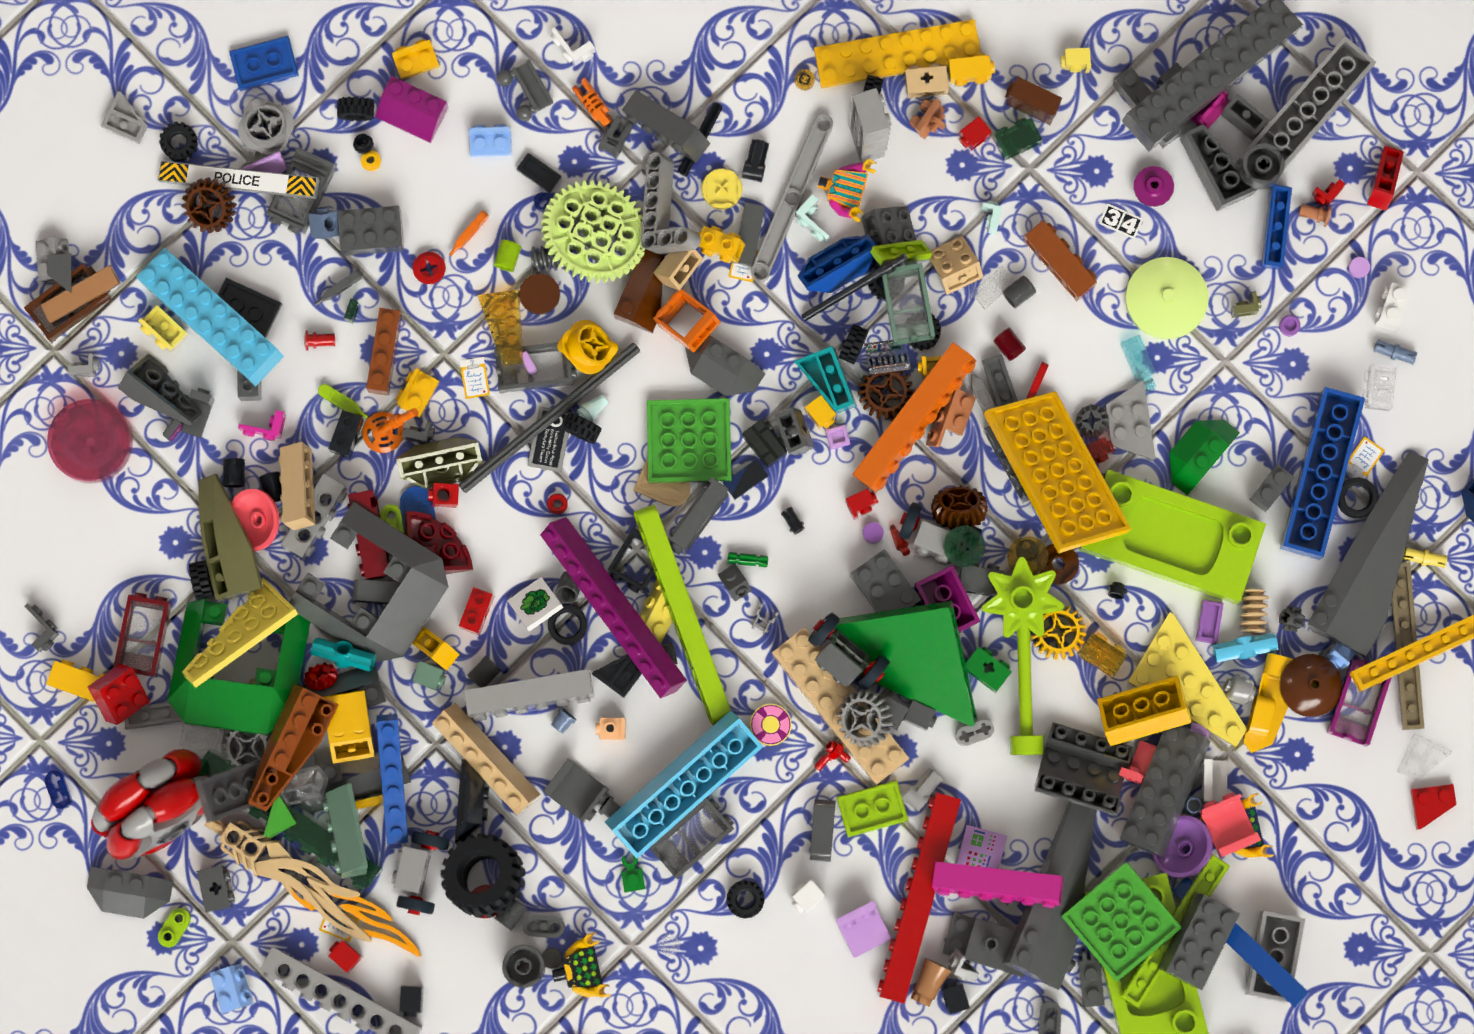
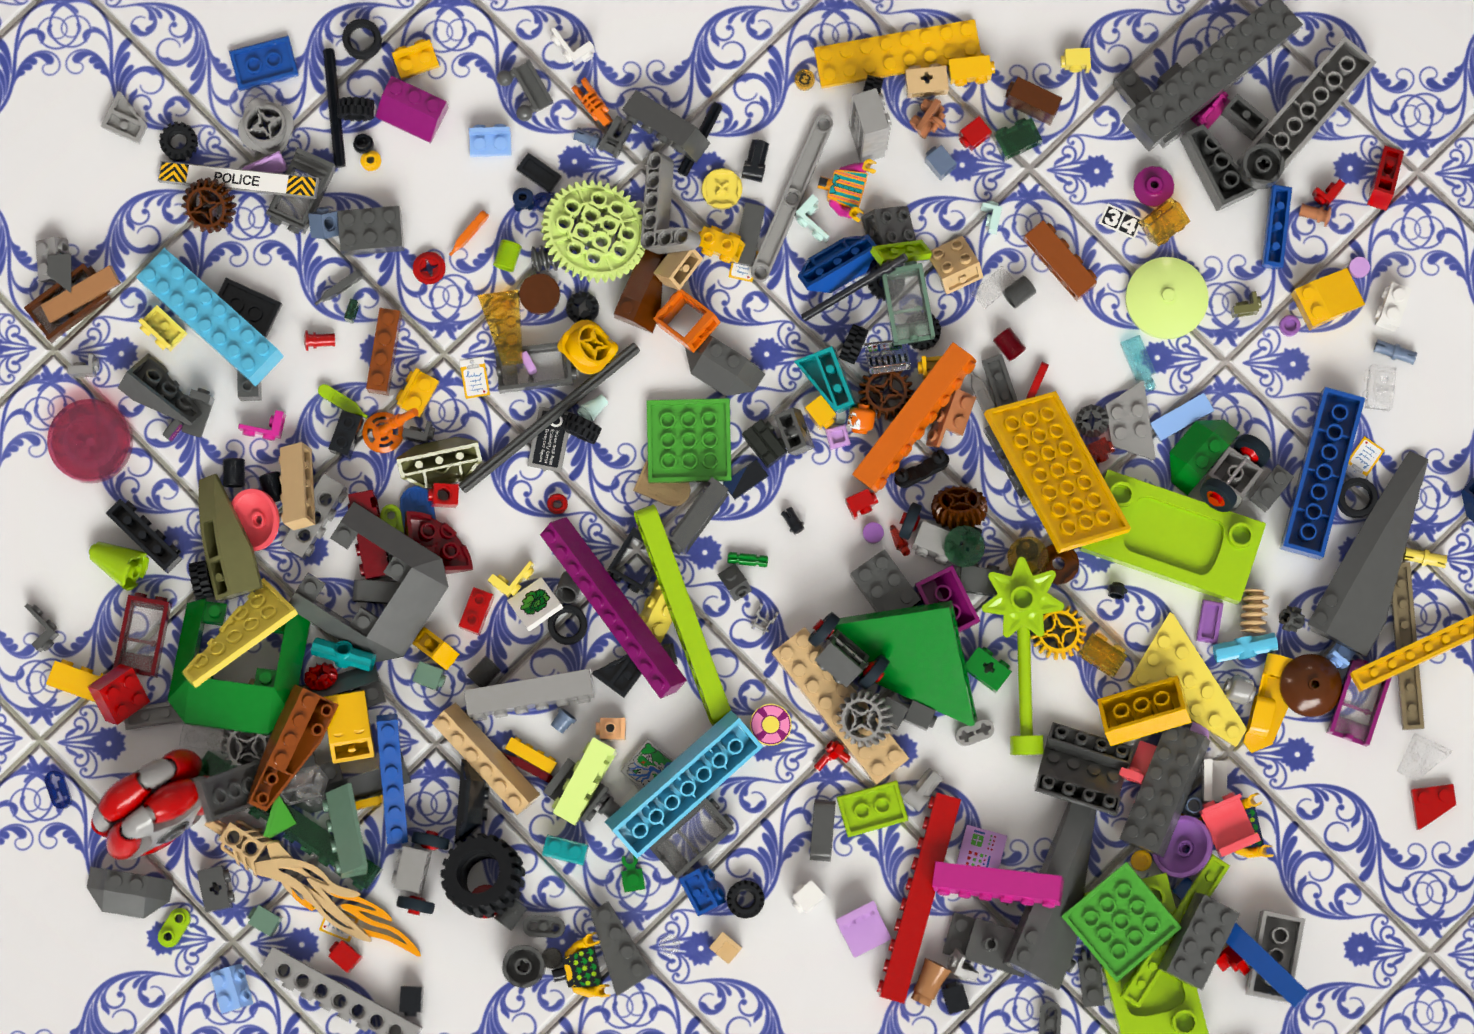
(120, 563): none -> lime cone
(145, 537): none -> black brick
(264, 920): none -> sand green brick
(333, 96): none -> black axle
(356, 24): none -> black tyre
(501, 583): none -> light yellow bracket
(527, 203): none -> dark blue brick
(529, 768): none -> dark red piece
(530, 755): none -> yellow piece
(565, 850): none -> teal brick
(578, 298): none -> black gear
(584, 781): none -> yellowish green wedge
(587, 138): none -> sand blue pin
(620, 953): none -> dark grey wedge
(646, 764): none -> tile
(702, 890): none -> blue bracket
(725, 948): none -> tan panel
(861, 418): none -> orange head
(915, 474): none -> black piece
(940, 161): none -> sand blue brick
(1141, 860): none -> yellow tile
(1164, 222): none -> clear yellow brick
(1182, 417): none -> light blue tile
(1230, 958): none -> red bracket
(1235, 473): none -> brick
(1327, 298): none -> yellow slope

